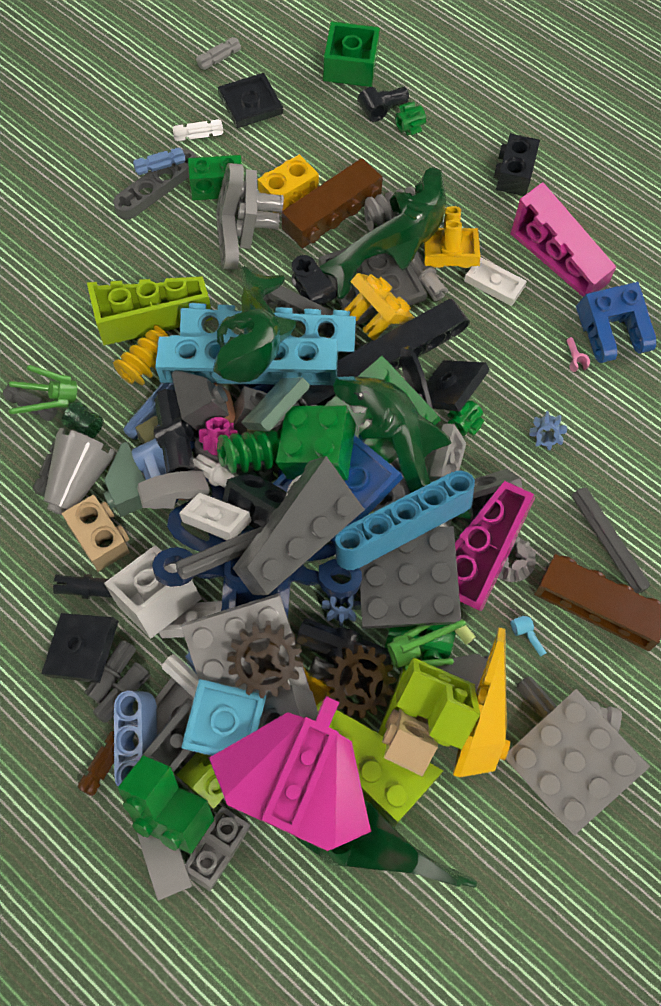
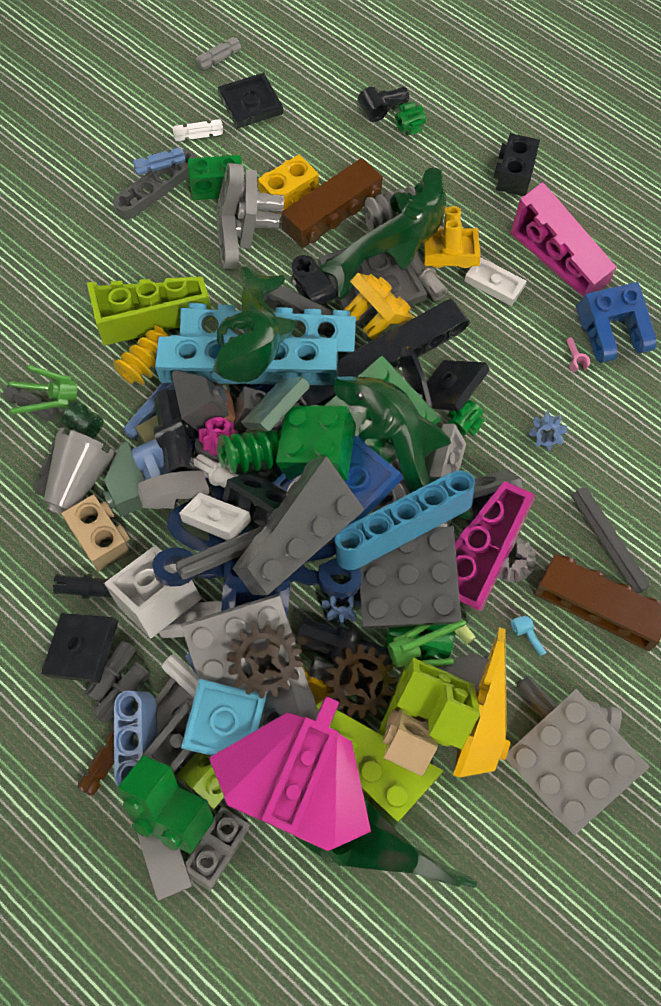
(351, 54): green brick -> none

